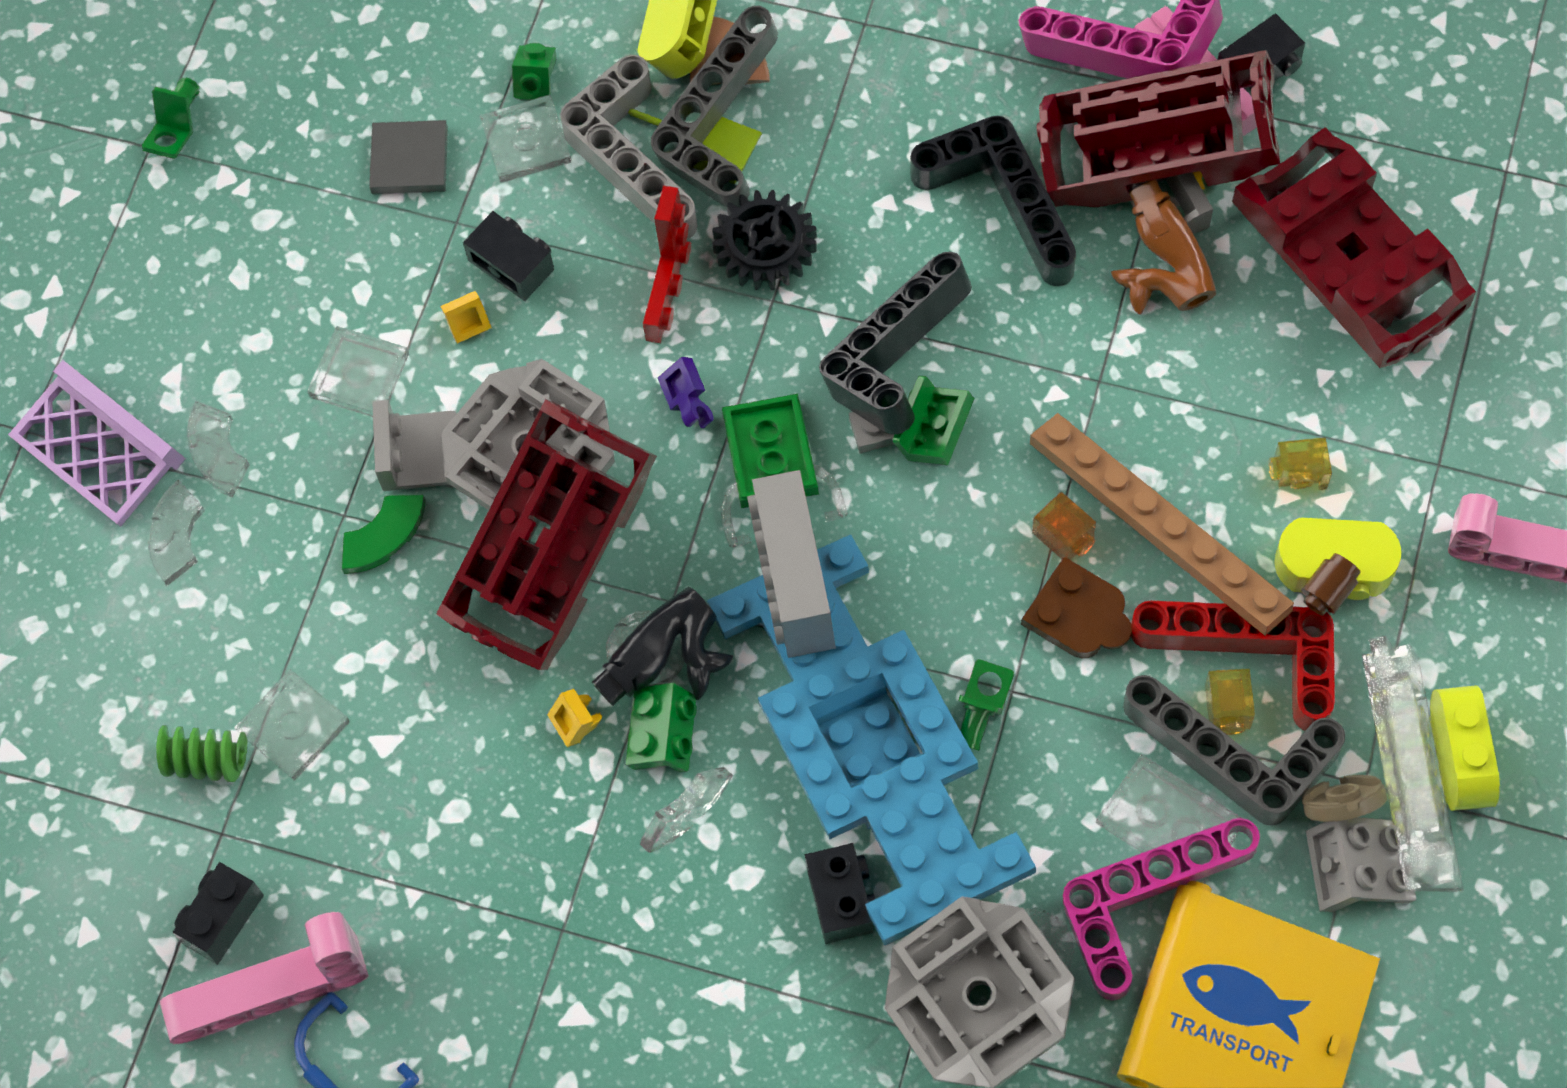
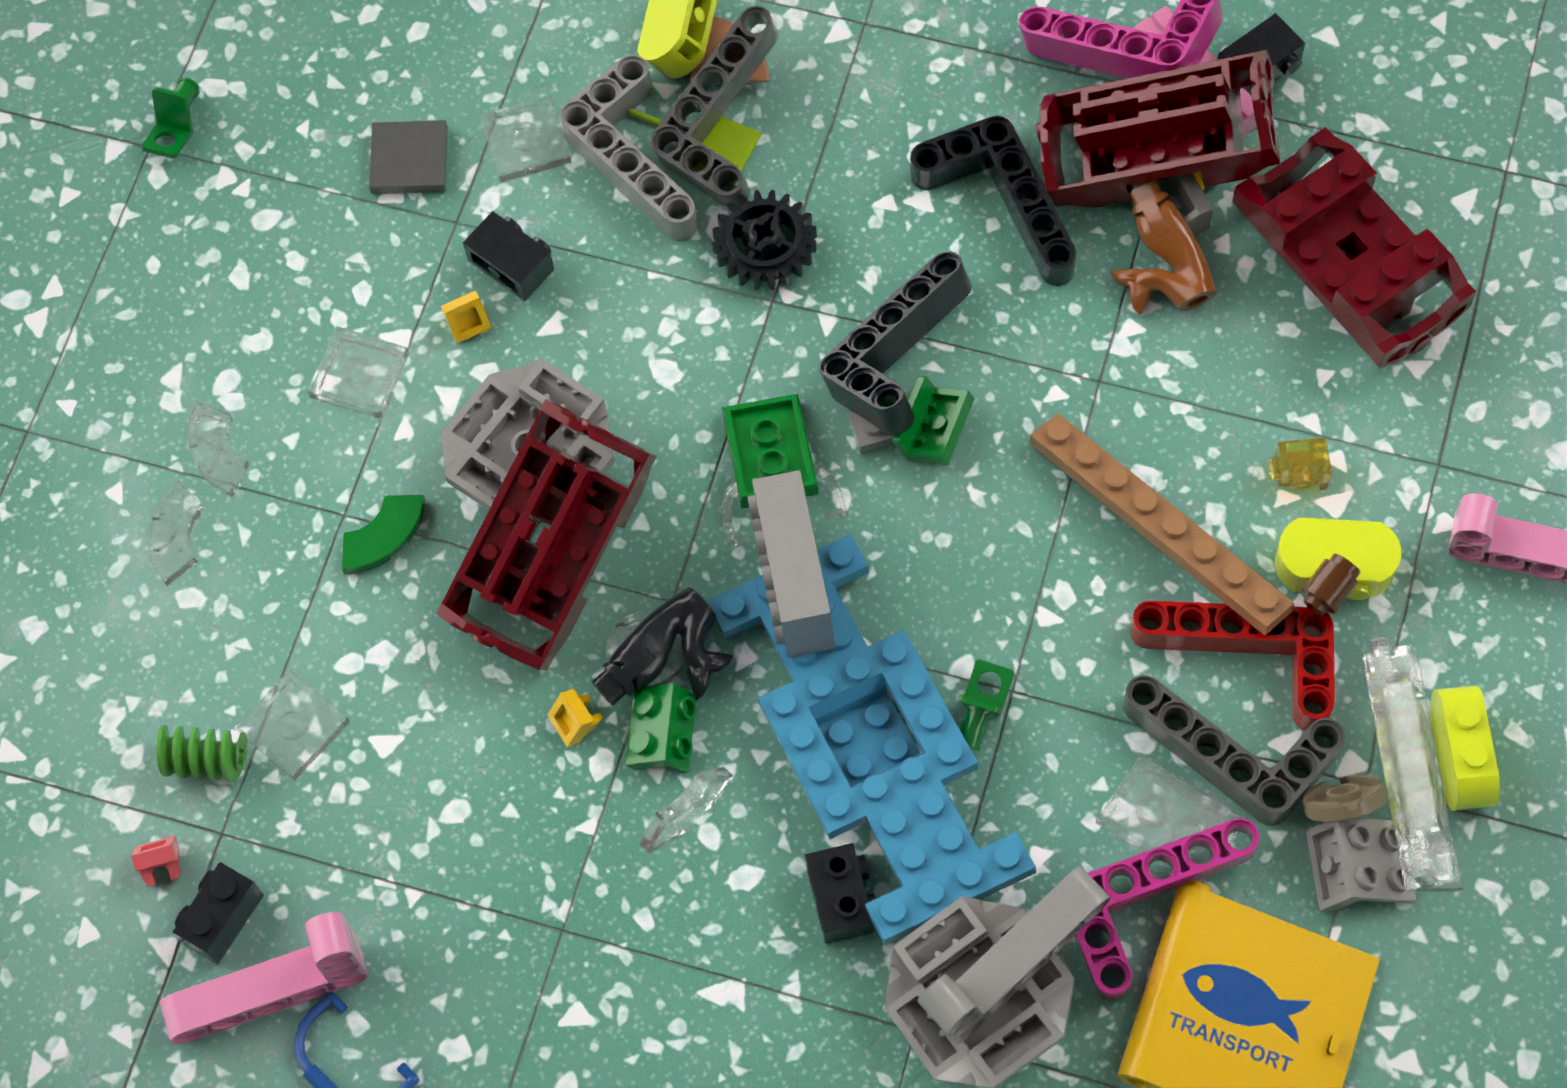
(107, 413): lavender fence -> none
(157, 854): none -> coral tile
(408, 447): light grey bracket -> none
(532, 71): green bracket -> none
(674, 251): red plate -> none
(682, 391): dark purple plate -> none
(1015, 958): none -> light grey beam
(1064, 527): clear orange brick -> none
(1079, 612): reddish brown plate -> none
(1230, 700): clear yellow brick -> none

